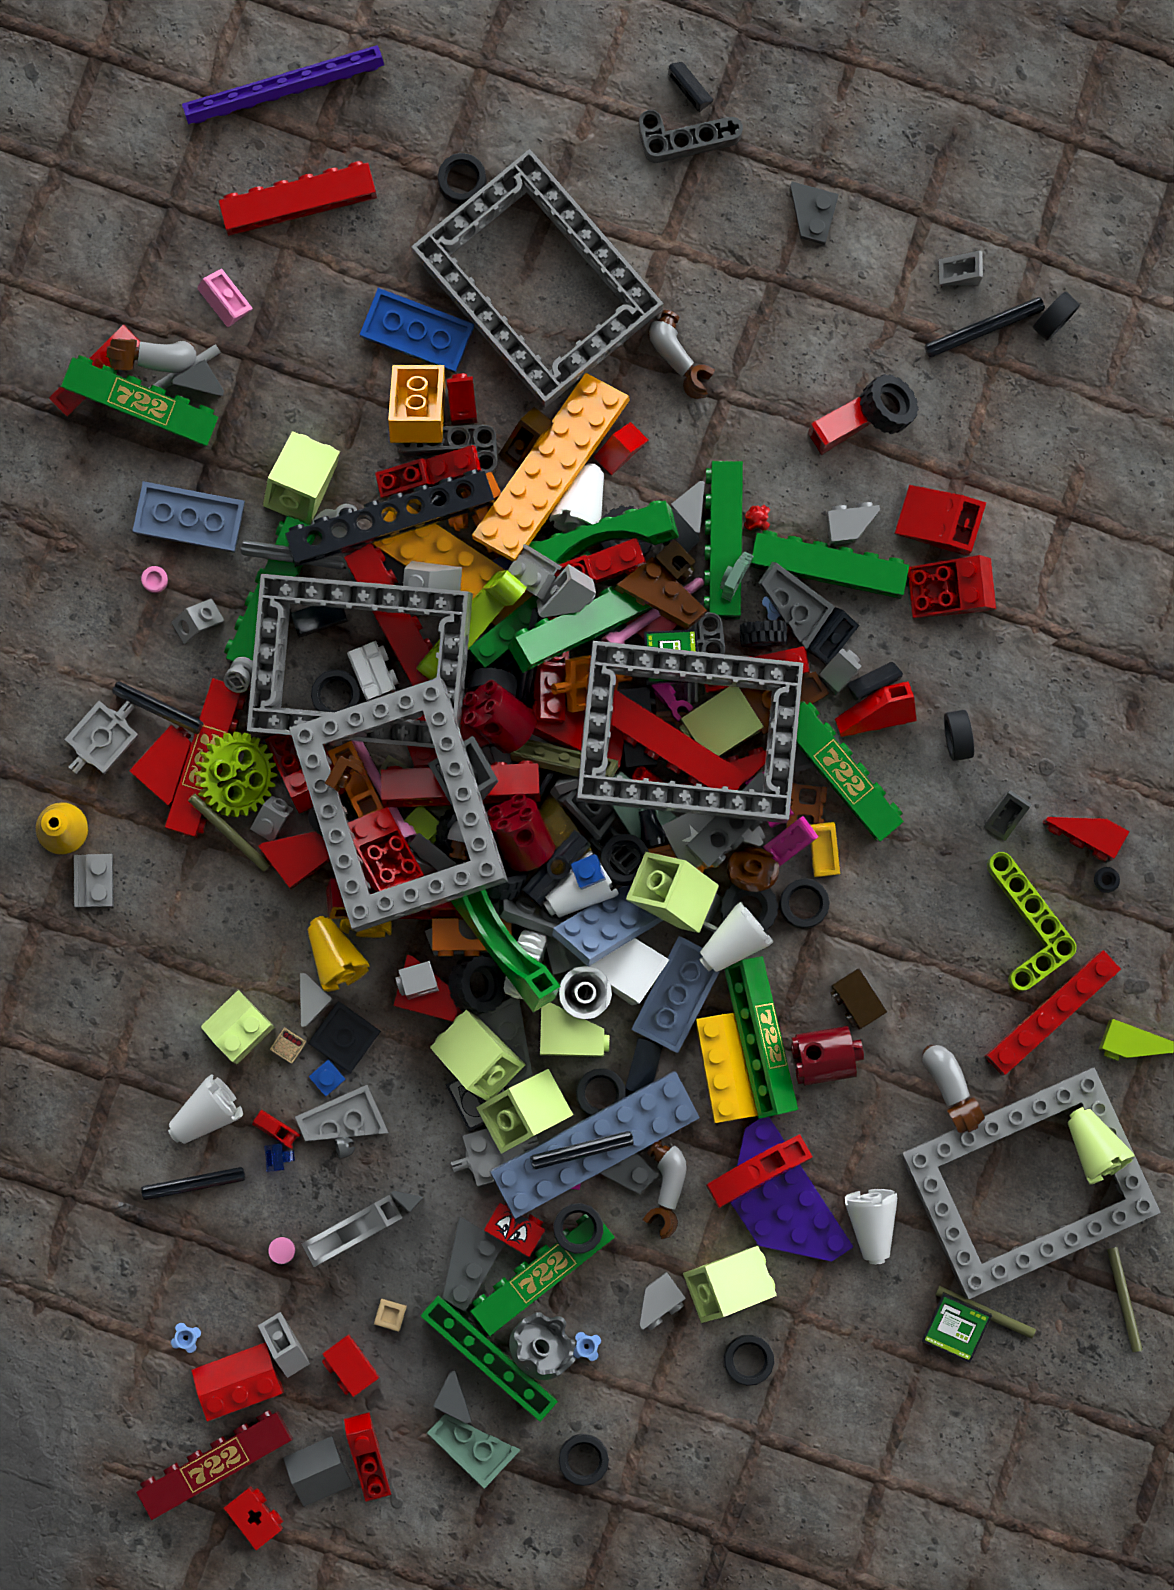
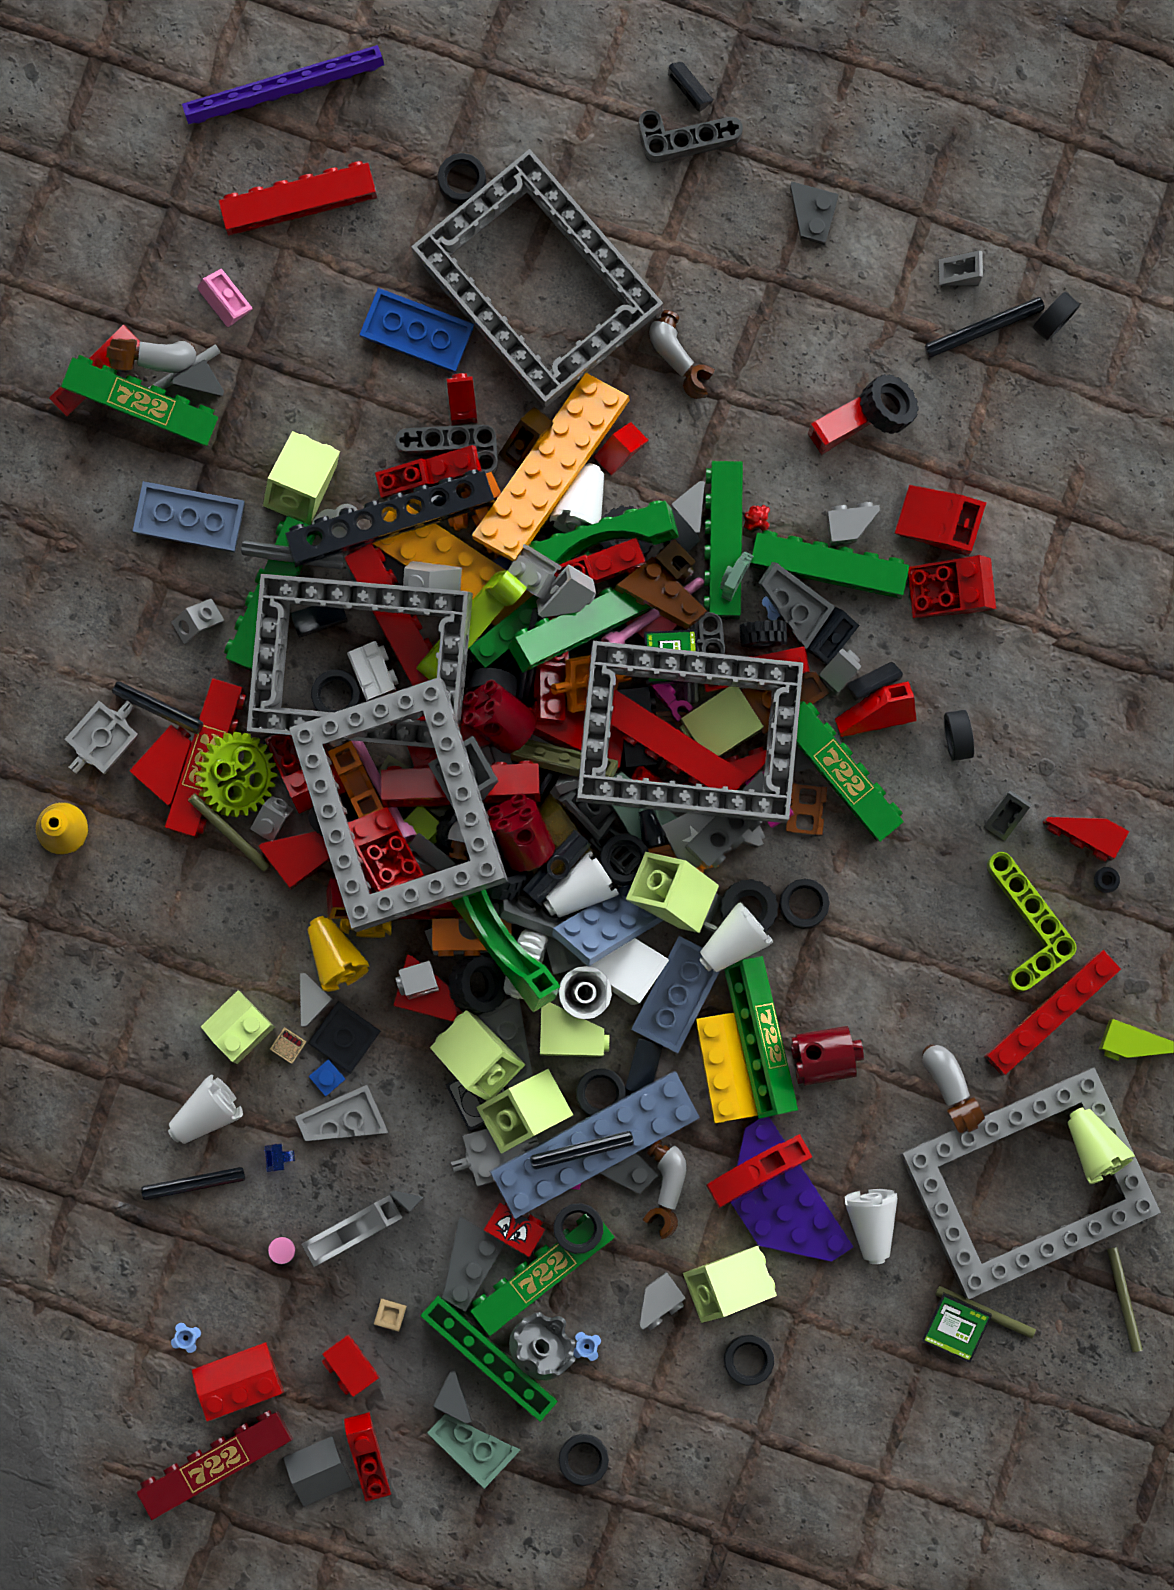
(93, 880): light grey plate -> none
(154, 579): bright pink tile -> none
(239, 675): light grey wheel -> none
(255, 1532): red brick -> none
(272, 1126): red bar -> none
(283, 1345): light grey slope -> none
(341, 774): reddish brown bracket -> none
(342, 1146): dark grey hinge -> none
(417, 404): light orange brick -> none
(588, 871): blue plate -> none
(753, 869): reddish brown tile -> none
(791, 841): dark pink plate -> none
(825, 850): yellow tile -> none
(858, 999): dark brown brick -> none

